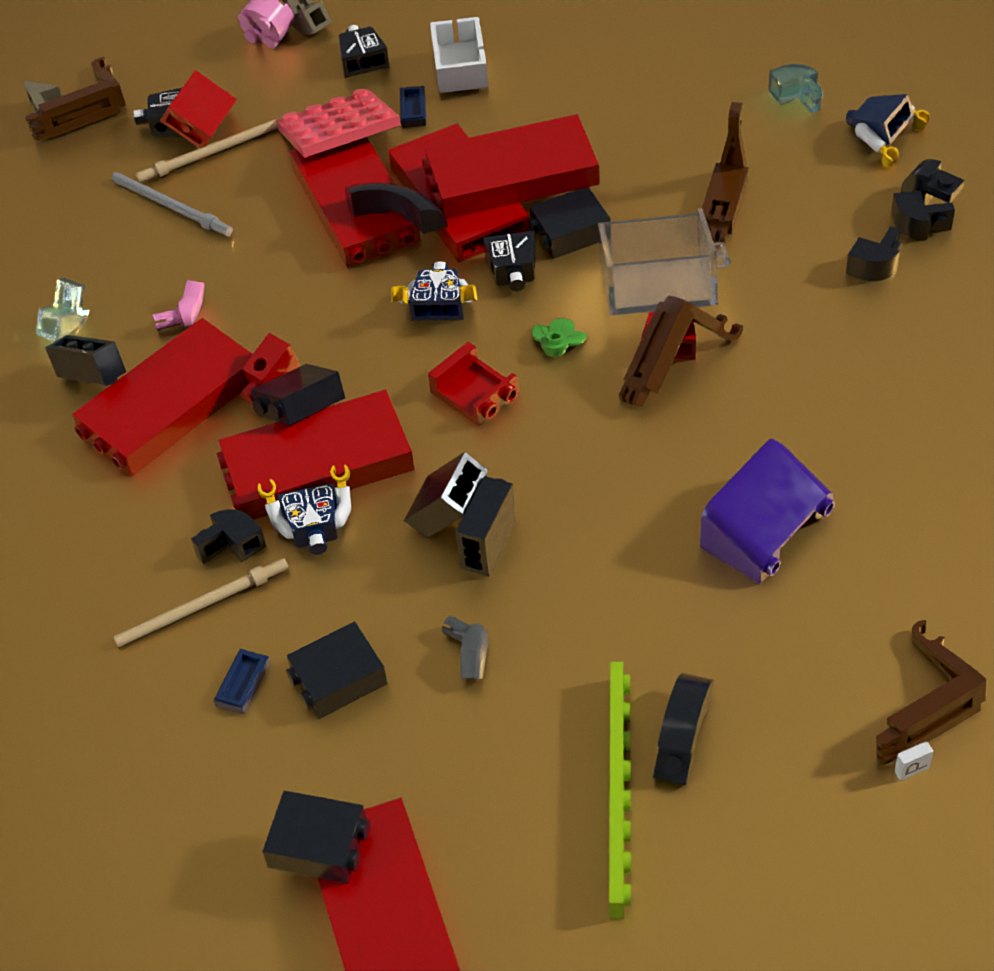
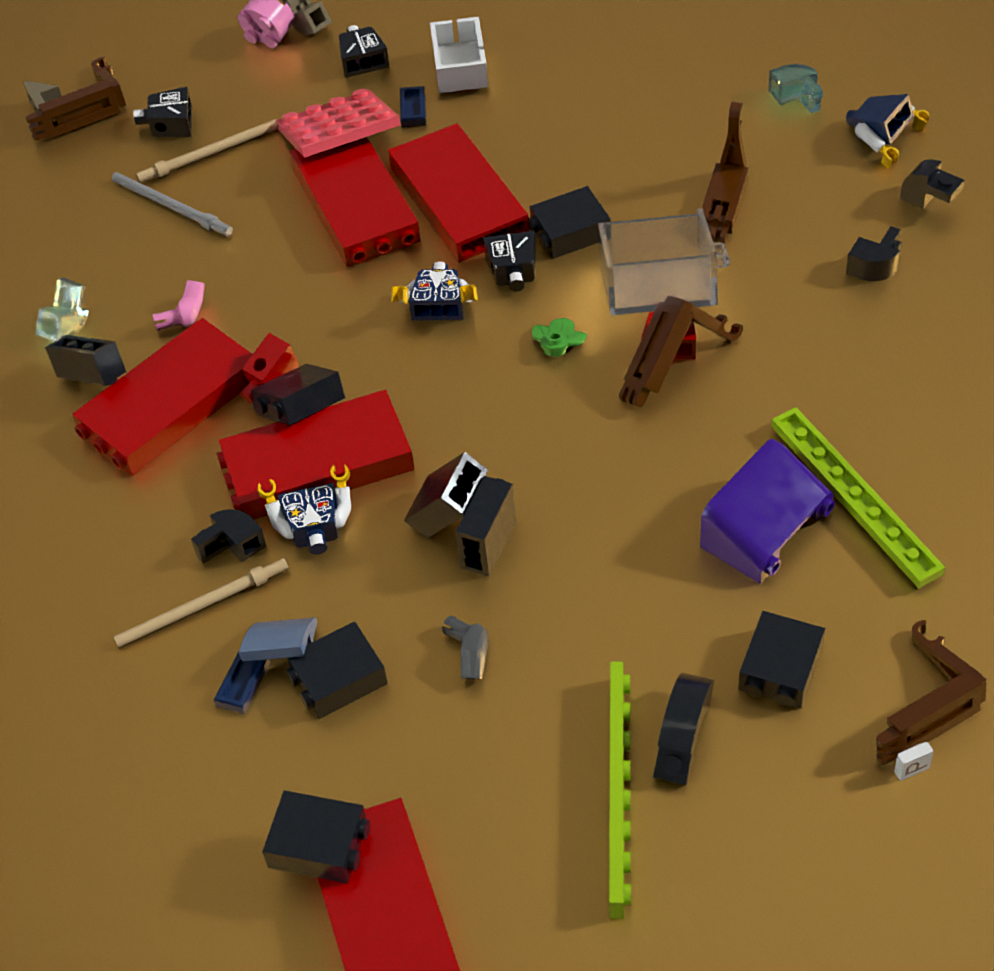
(198, 109): red panel -> none
(277, 639): none -> sand blue slope
(386, 197): black brick -> none
(472, 385): red panel -> none
(511, 166): red brick -> none
(781, 659): none -> black brick
(858, 498): none -> lime plate
(918, 219): black brick -> none

